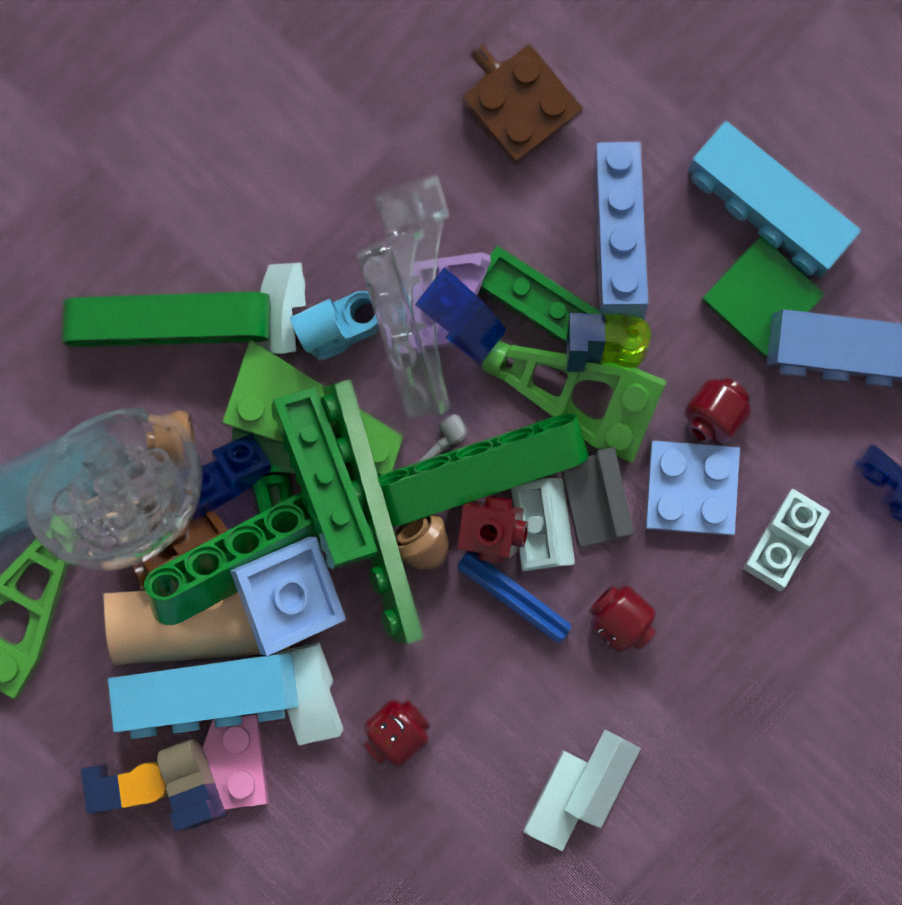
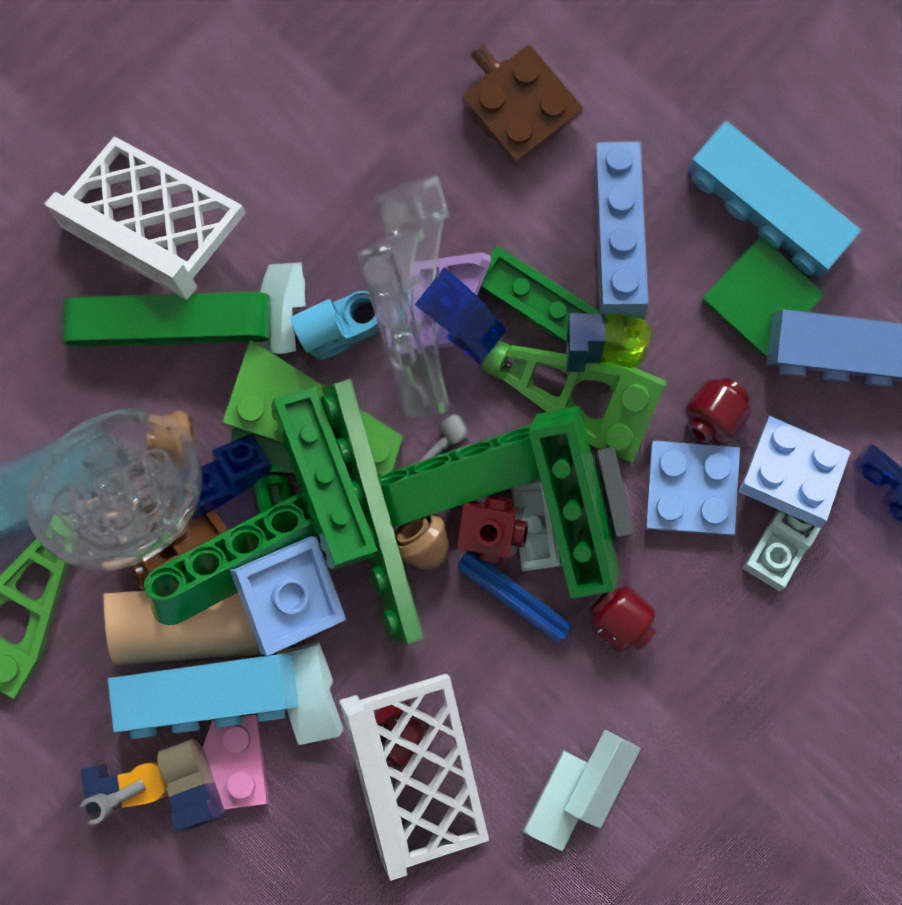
(108, 802): none -> light grey hand
(132, 247): none -> white fence
(377, 784): none -> white fence
(574, 502): none -> green brick
(795, 472): none -> light blue plate

